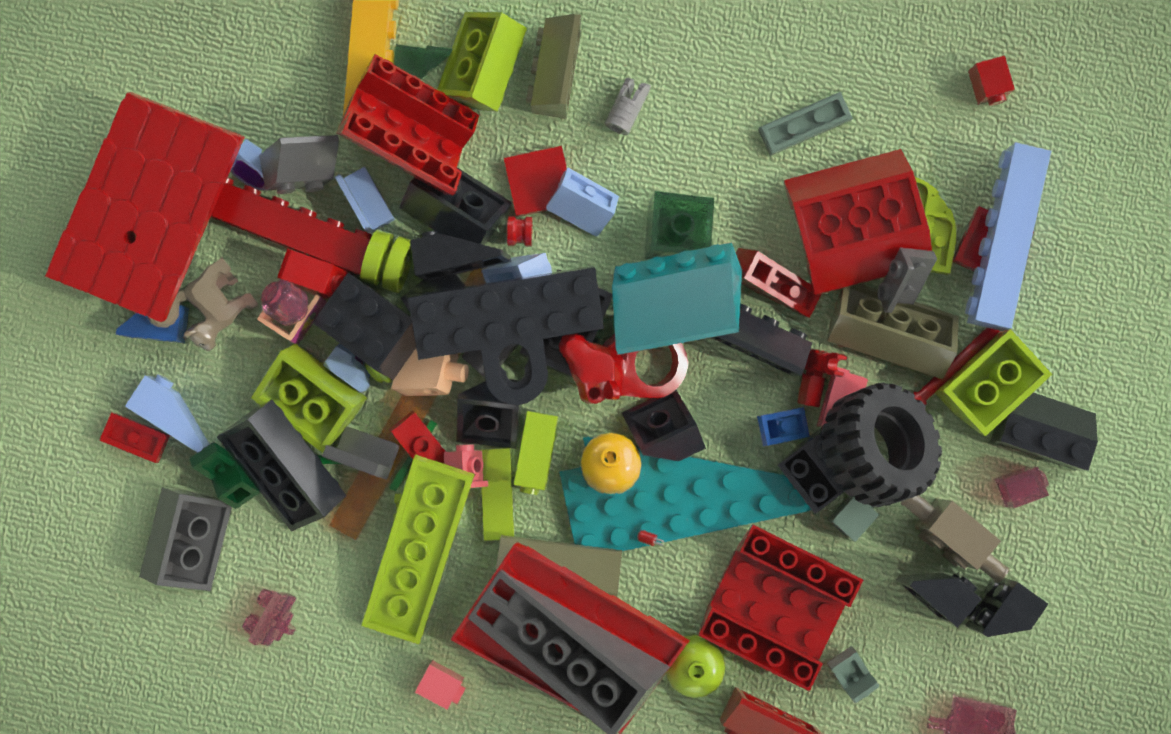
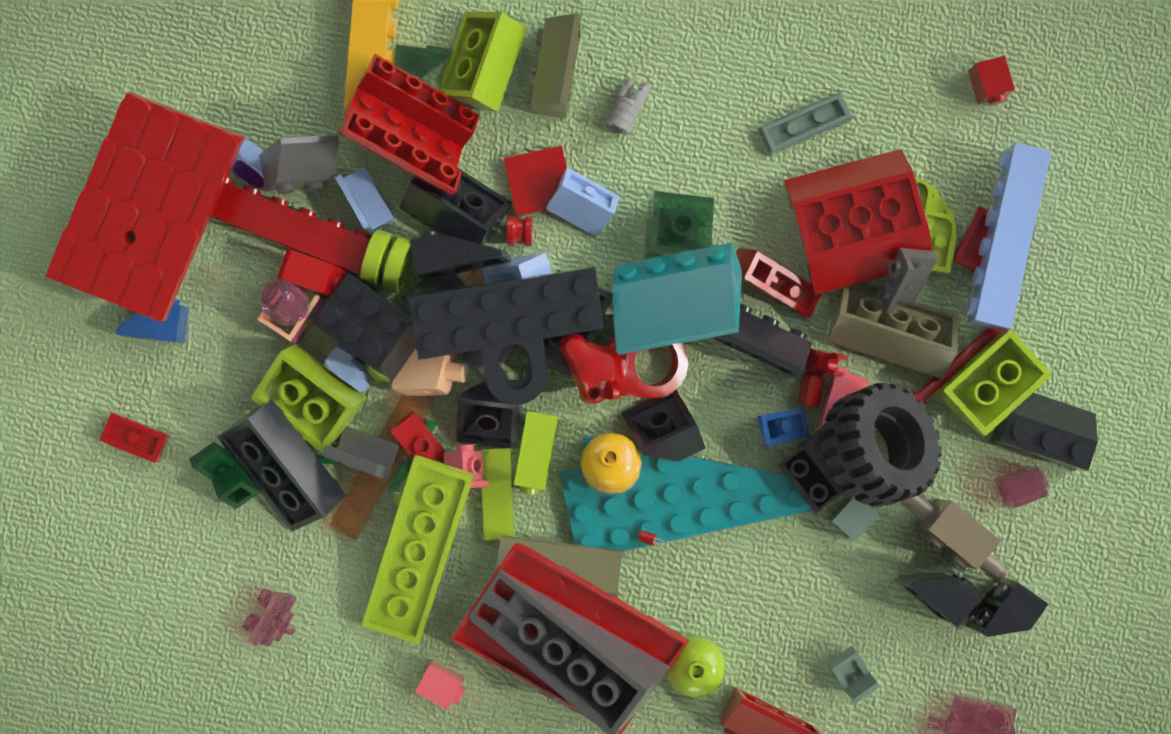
(167, 410): light blue slope -> none
(185, 540): dark grey slope -> none
(208, 299): dark tan animal -> none
(778, 606): red slope -> none

